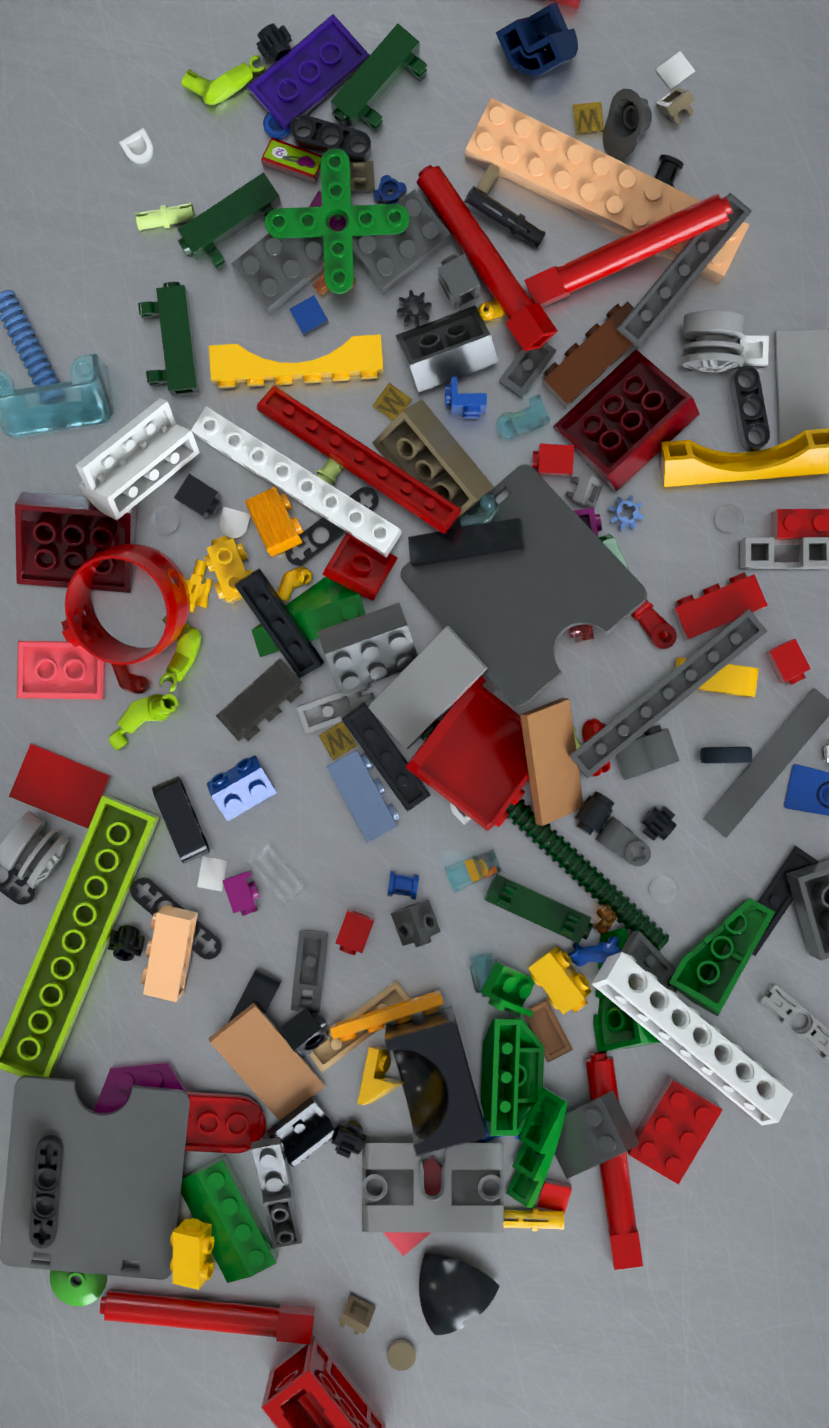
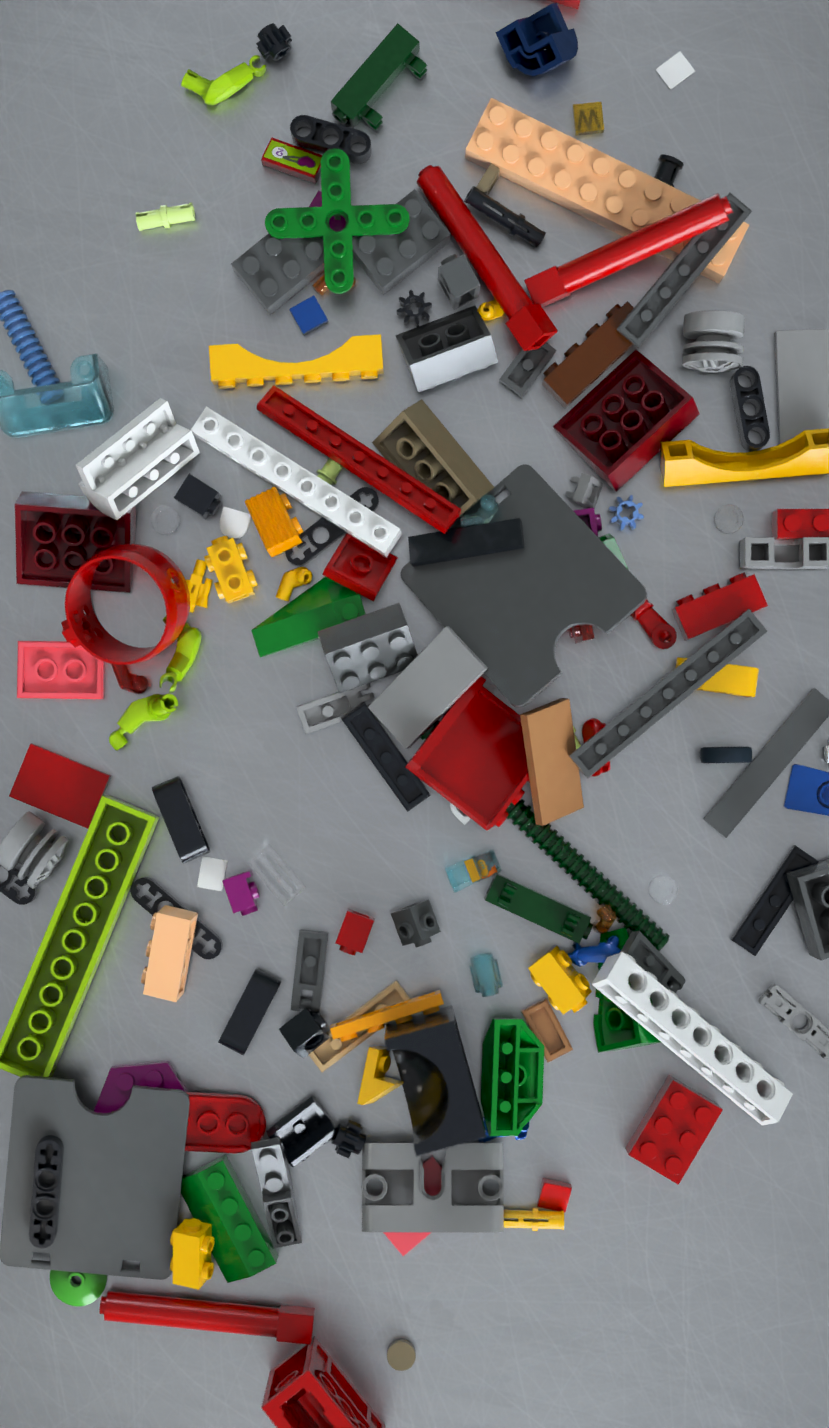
(126, 943): black gear -> none
(138, 147): white tile -> none
(177, 339): dark green brick -> none
(227, 218): dark green brick -> none
(240, 787): bracket -> none
(261, 701): clear smoke brick -> none
(266, 1061): medium nougat tile -> none
(273, 129): blue tile -> none
(279, 623): black tile -> none
(309, 72): dark purple tile -> none
(337, 740): clear yellow tile -> none
(356, 1314): dark tan tile -> none
(362, 177): dark tan tile -> none
(363, 795): sand blue brick -> none
(389, 183): blue plate -> none
(392, 402): clear yellow tile -> none
(403, 885): blue bush -> none
(452, 1292): black brick -> none
(468, 404): blue bracket -> none
(508, 989): green bracket -> none
(516, 424): clear light blue leg -> none
(538, 1147): green slope -> none
(554, 460): red brick -> none
(594, 813): black brick -> none
(594, 1135): dark grey slope -> none
(615, 1176): red brick -> none
(620, 840): dark grey piece -> none
(626, 121): dark grey piece -> none
(647, 753): dark grey brick -> none
(658, 823): black gear -> none
(675, 102): dark tan tile -> none
(717, 962): green wedge -> none
(755, 350): white plate -> none
(788, 662): red brick -> none

